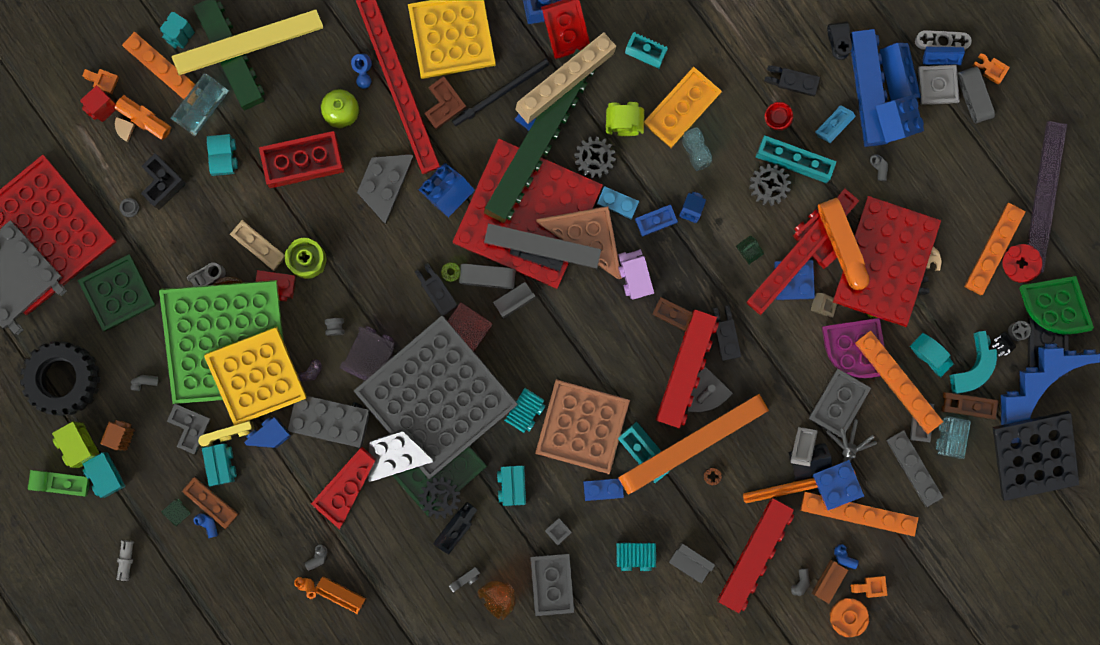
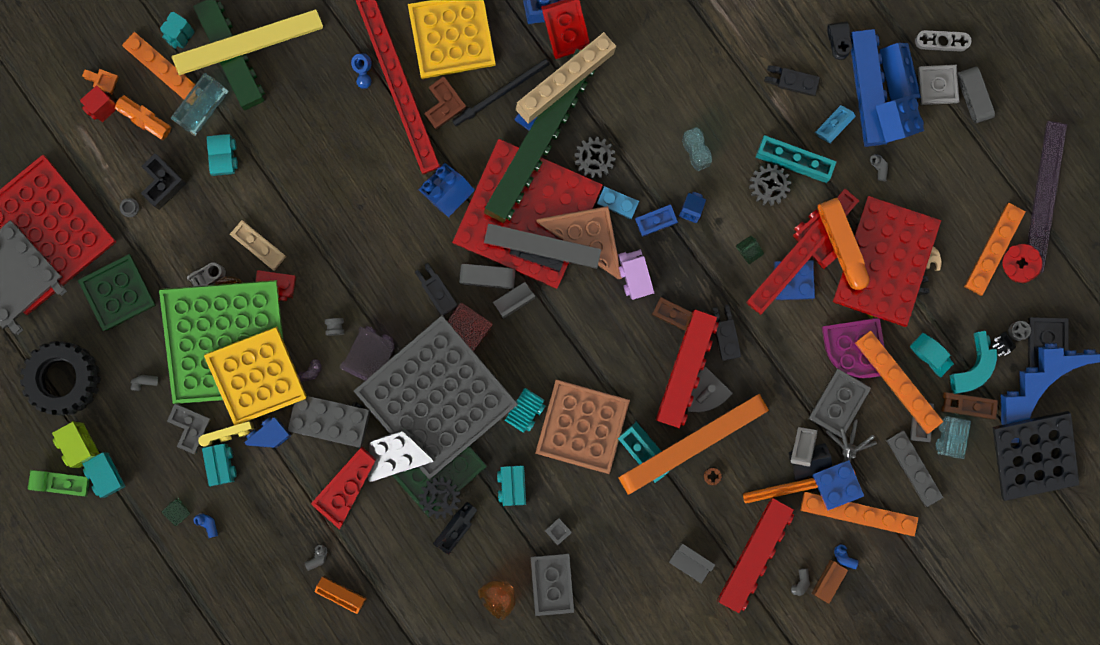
(117, 435): dark orange brick -> none
(124, 128): tan tile -> none
(125, 560): light grey pin -> none
(210, 502): dark orange tile -> none
(297, 252): lime brick -> none
(301, 159): red brick -> none
(307, 585): orange arm -> none
(339, 108): lime cylinder -> none
(383, 183): dark grey wing -> none
(450, 278): clear neon green plate -> none
(470, 577): dark grey plate -> none
(603, 489): blue plate -> none
(625, 119): lime brick -> none
(636, 555): teal brick -> none
(646, 50): teal brick -> none
(682, 107): light orange plate -> none
(779, 116): red hair -> none
(823, 305): dark tan slope -> none
(849, 617): orange tile -> none
(873, 587): orange plate -> none
(943, 55): blue plate -> none
(993, 69): orange plate -> none
(1057, 305): green plate -> none

